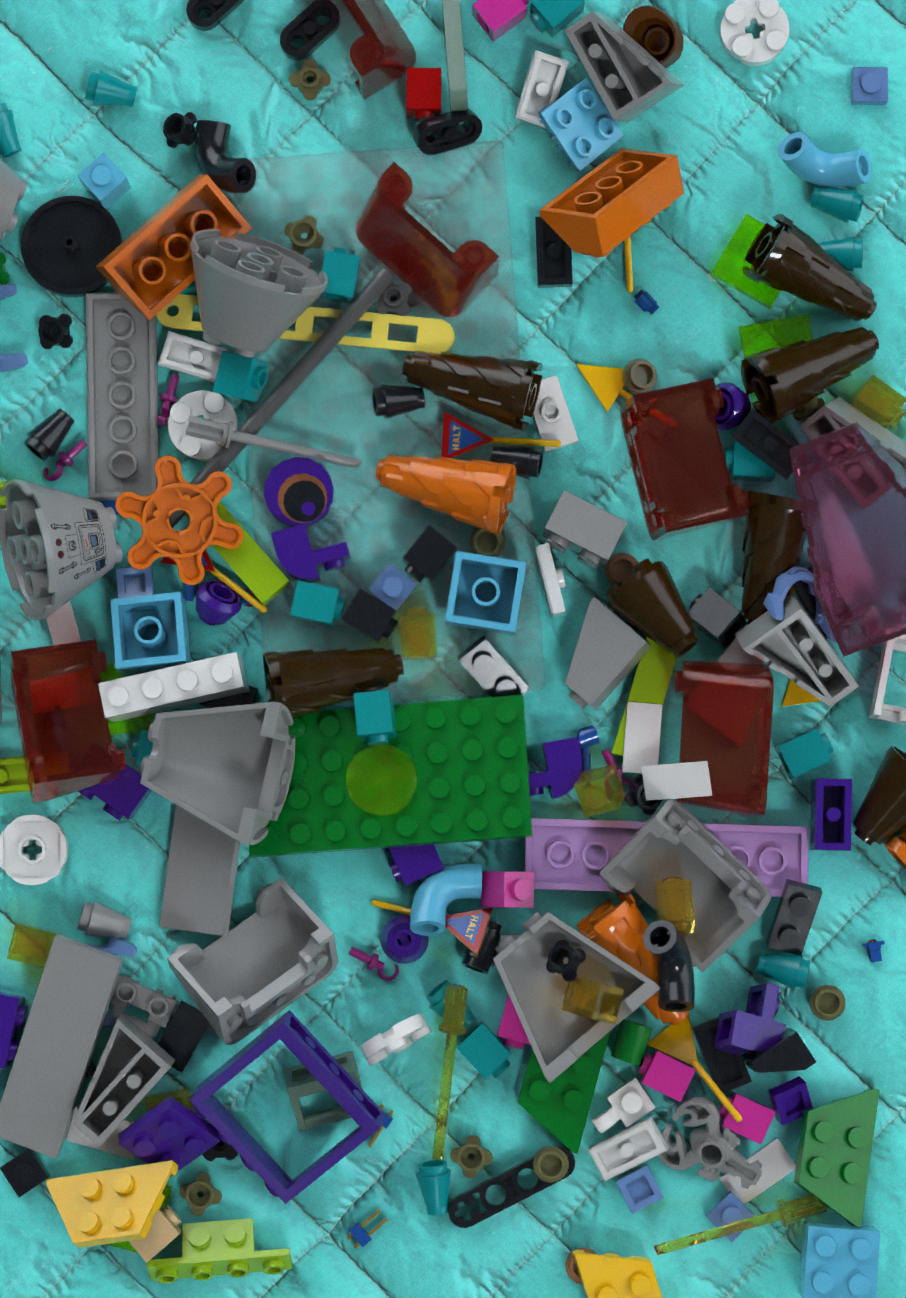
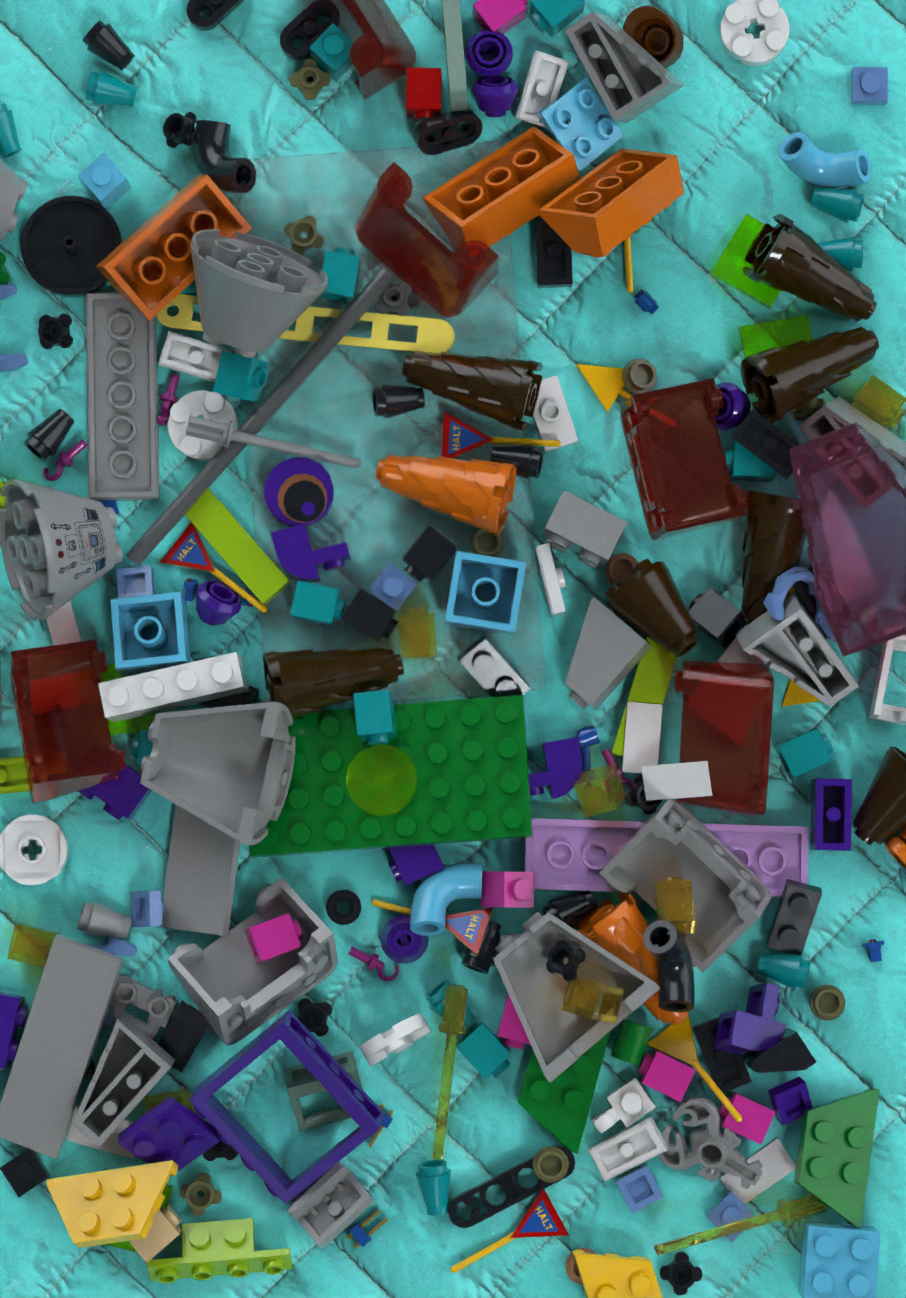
(108, 45): none -> black cone
(146, 908): none -> medium blue plate
(182, 545): orange plate -> none
(274, 938): none -> dark pink brick
(321, 1011): none -> black plate
(330, 1204): none -> light grey bracket
(332, 52): none -> teal brick
(335, 915): none -> black plate
(461, 1154): olive plate -> none
(489, 53): none -> dark purple cone
(494, 94): none -> dark purple cone
(503, 189): none -> orange slope
(539, 1221): none -> piece
(571, 908): none -> black cone
(691, 1273): none -> black plate

